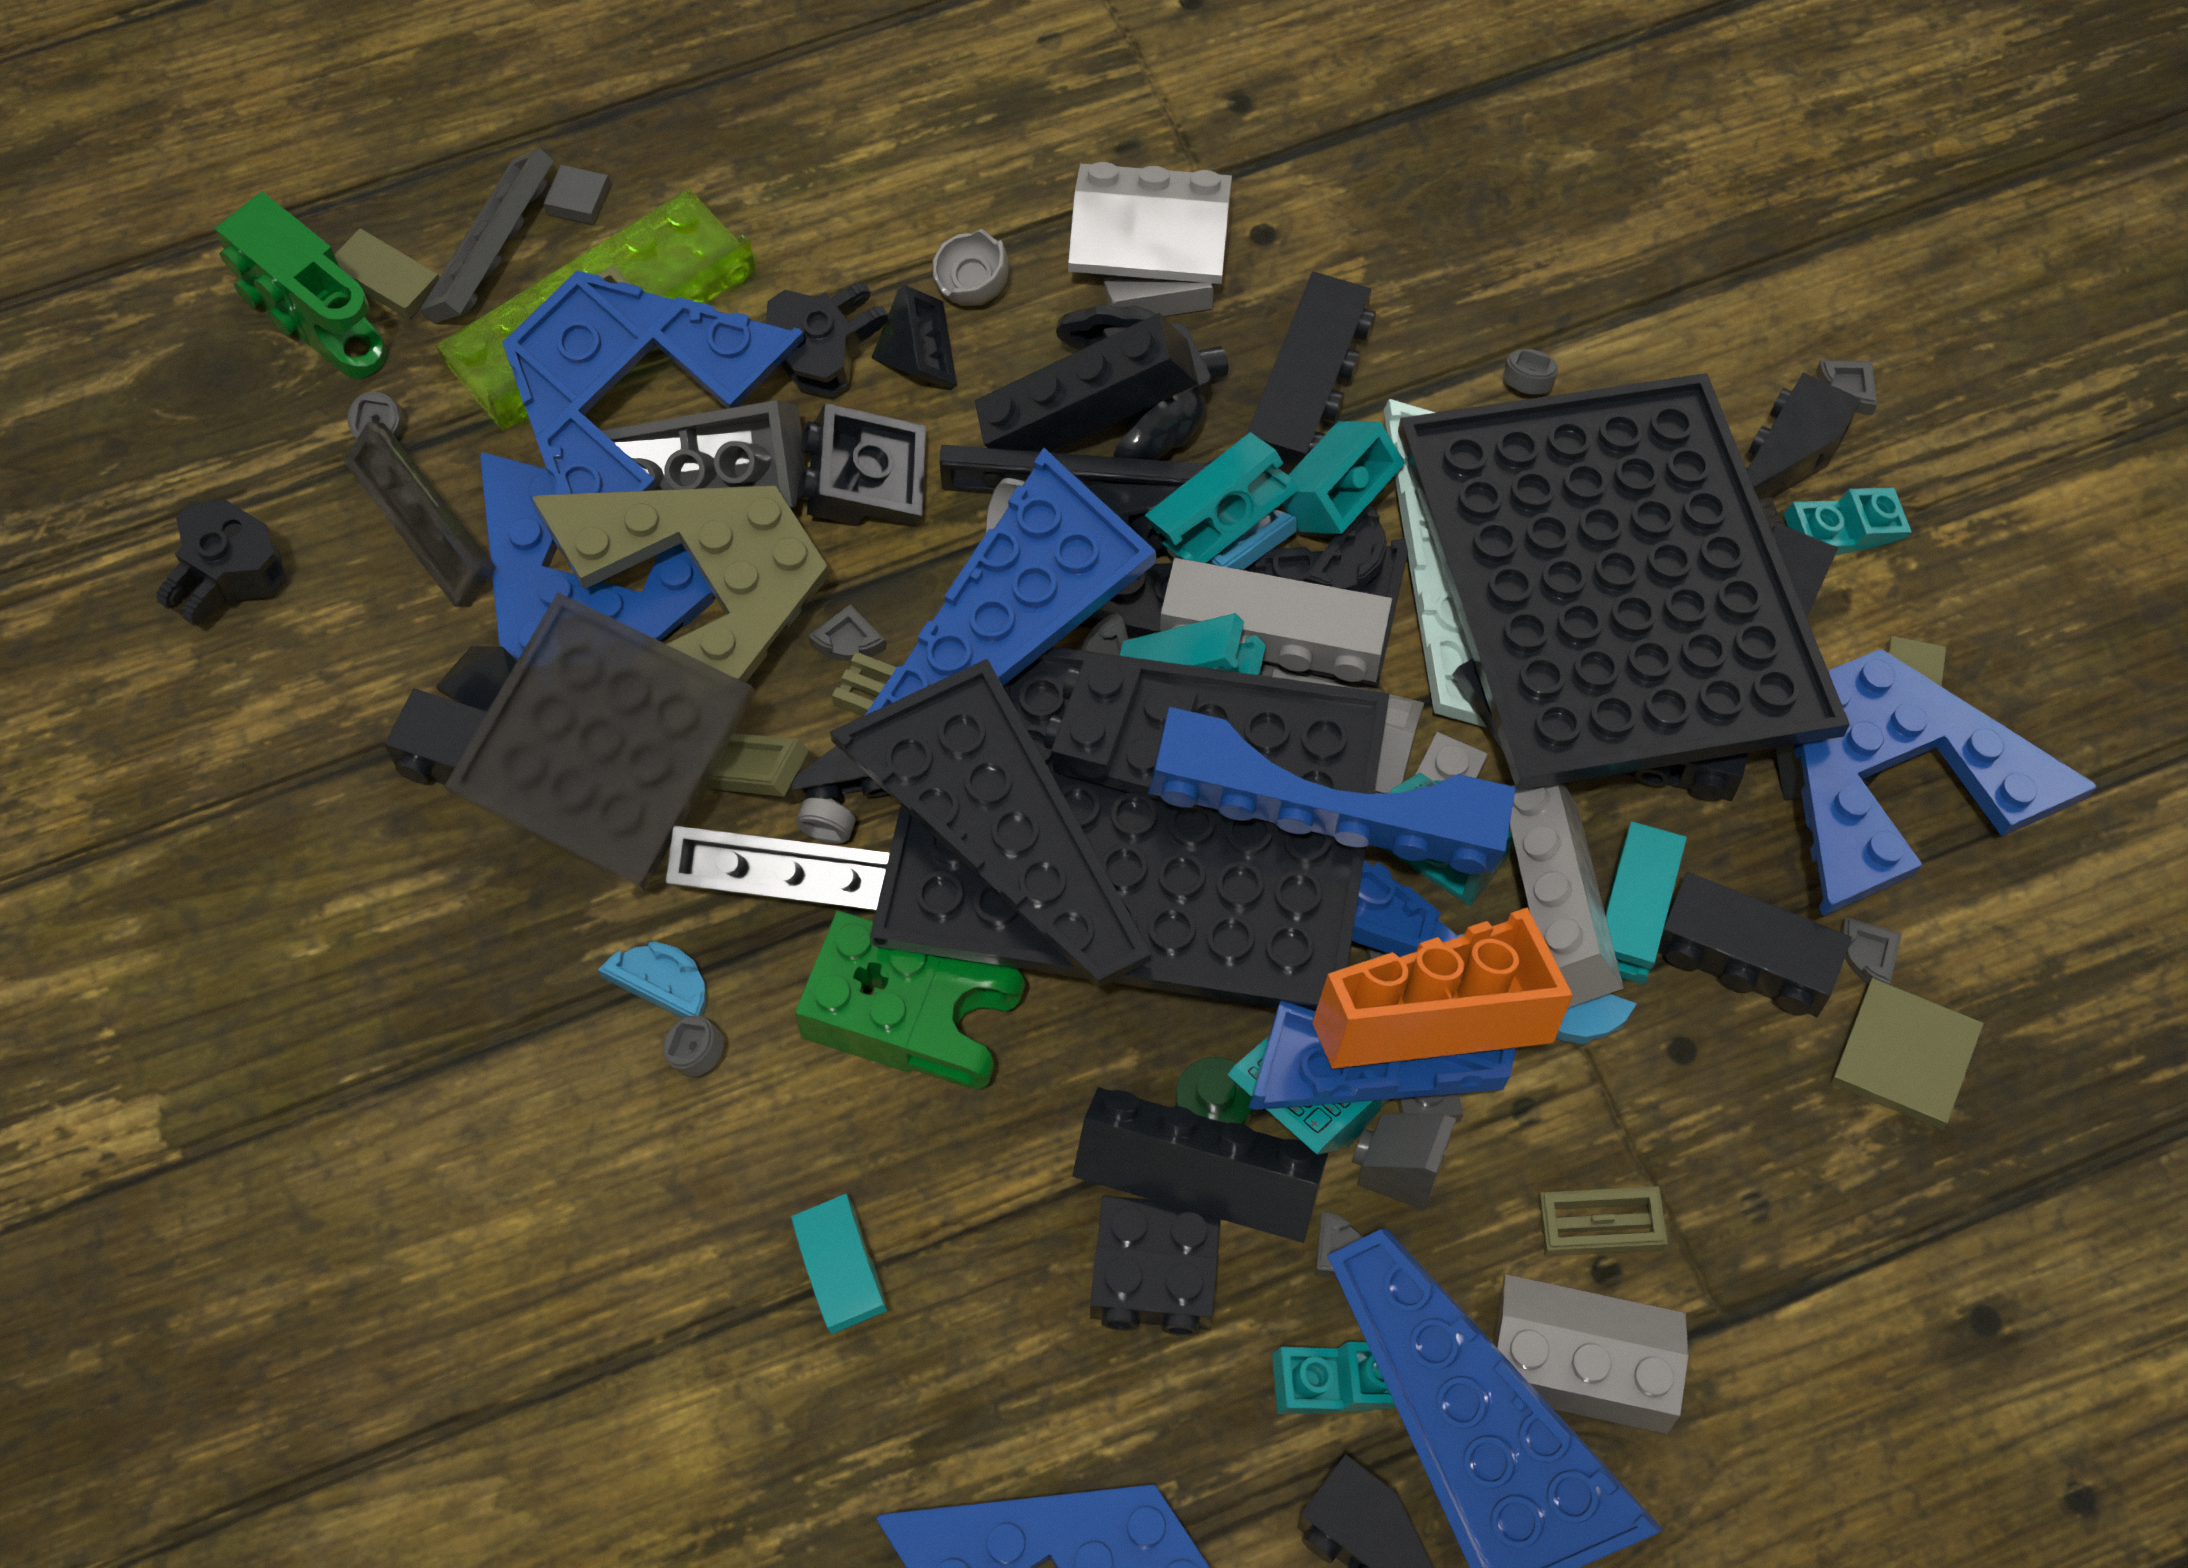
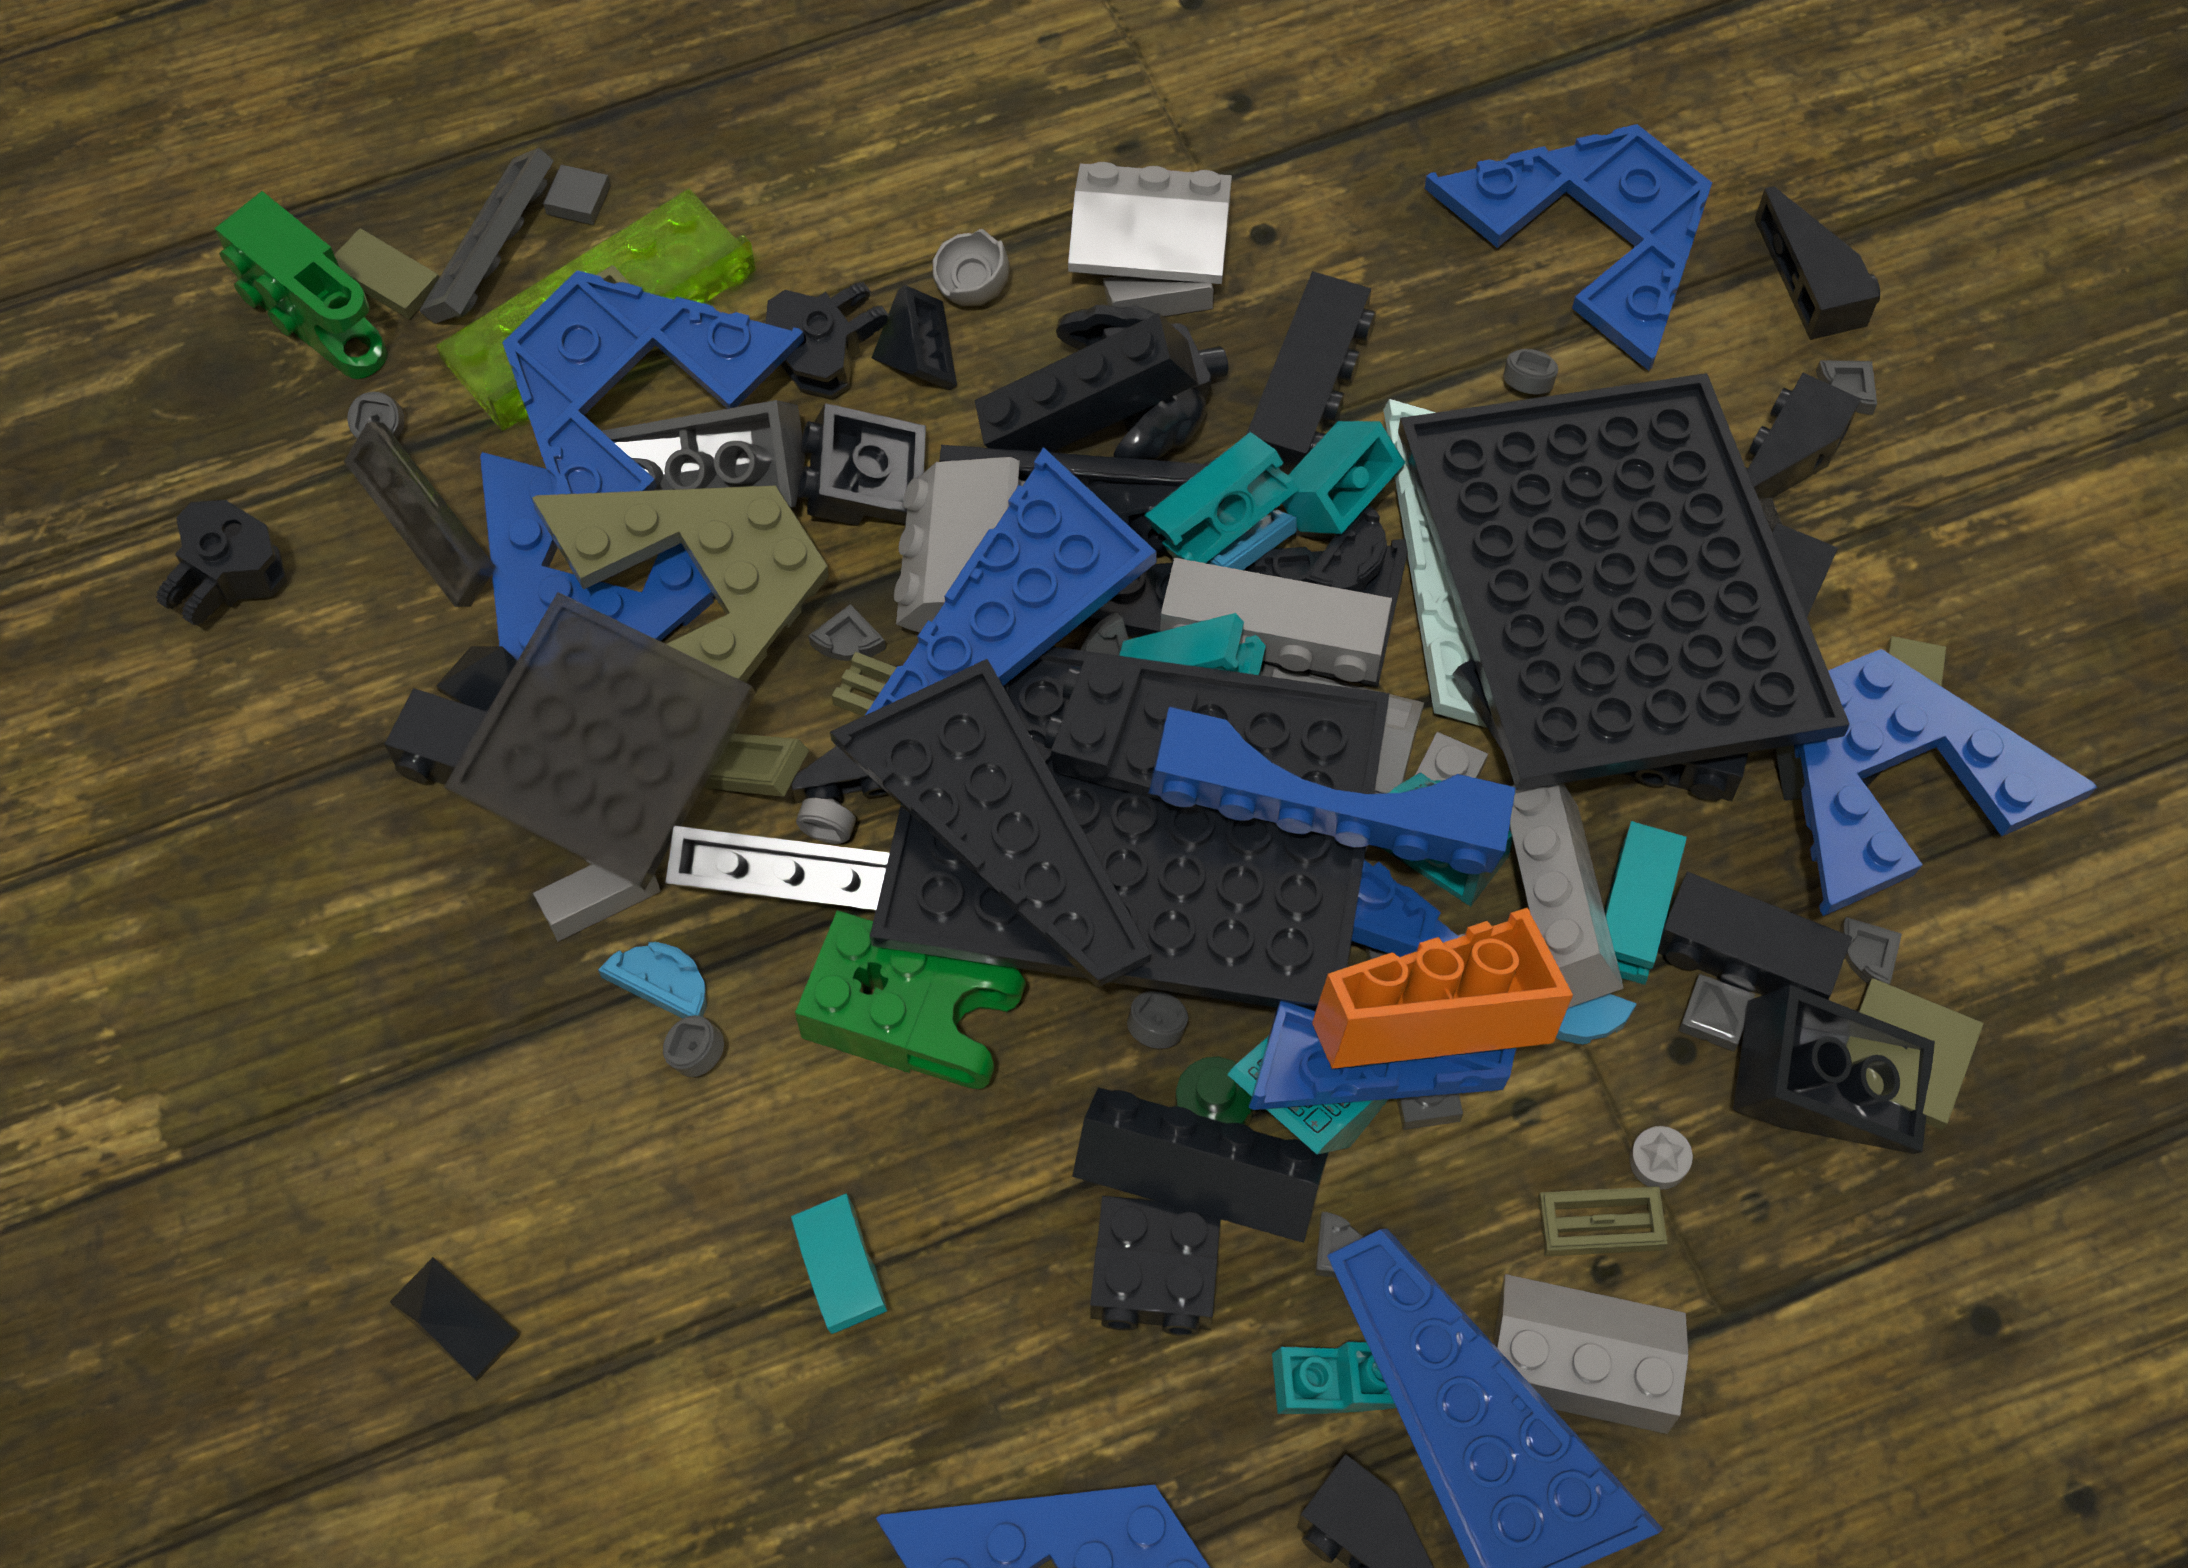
(454, 1319): none -> black slope
(588, 899): none -> light grey slope
(945, 522): none -> light grey slope
(1157, 1019): none -> dark grey tile
(1404, 1155): dark grey slope -> none
(1625, 182): none -> blue wing
(1661, 1157): none -> light grey tile
(1716, 1012): none -> dark grey tile
(1804, 1079): none -> black slope
(1817, 268): none -> black slope
(1855, 522): teal slope -> none

